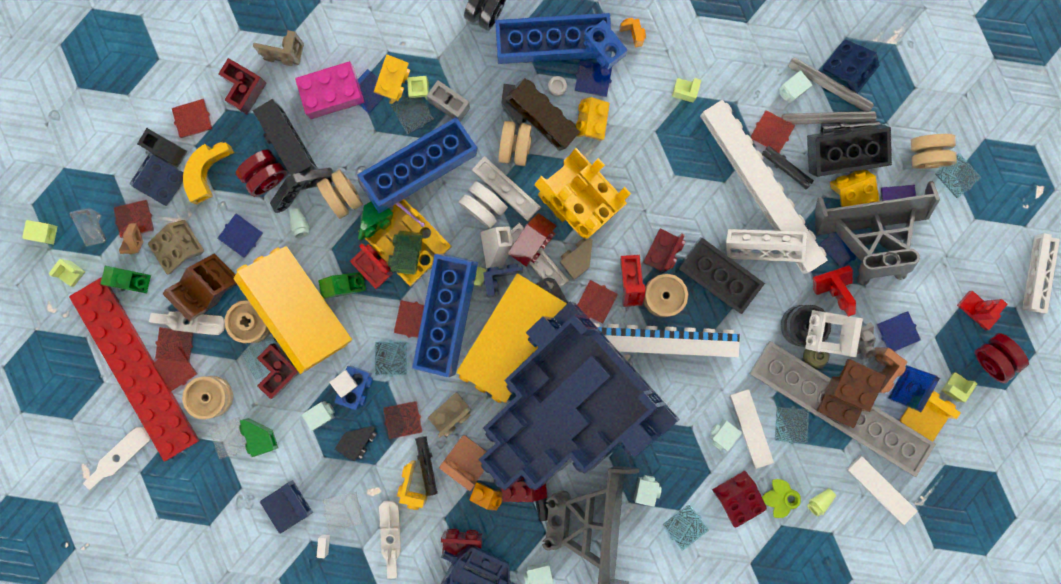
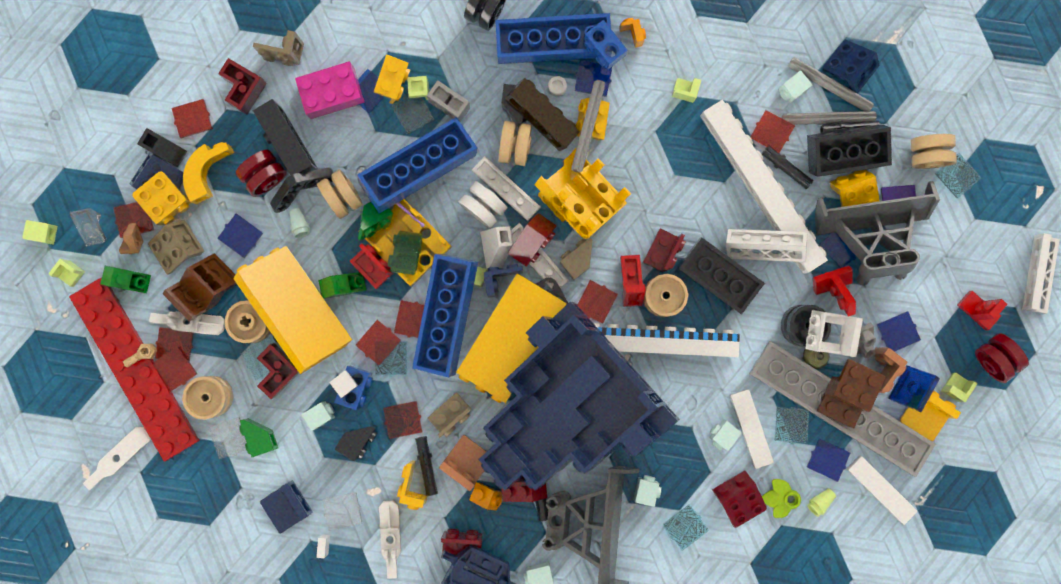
(145, 351): none -> tan piece
(161, 199): none -> yellow bracket
(378, 342): none -> clear red piece
(588, 126): none -> light grey axle
(828, 460): none -> clear blue piece

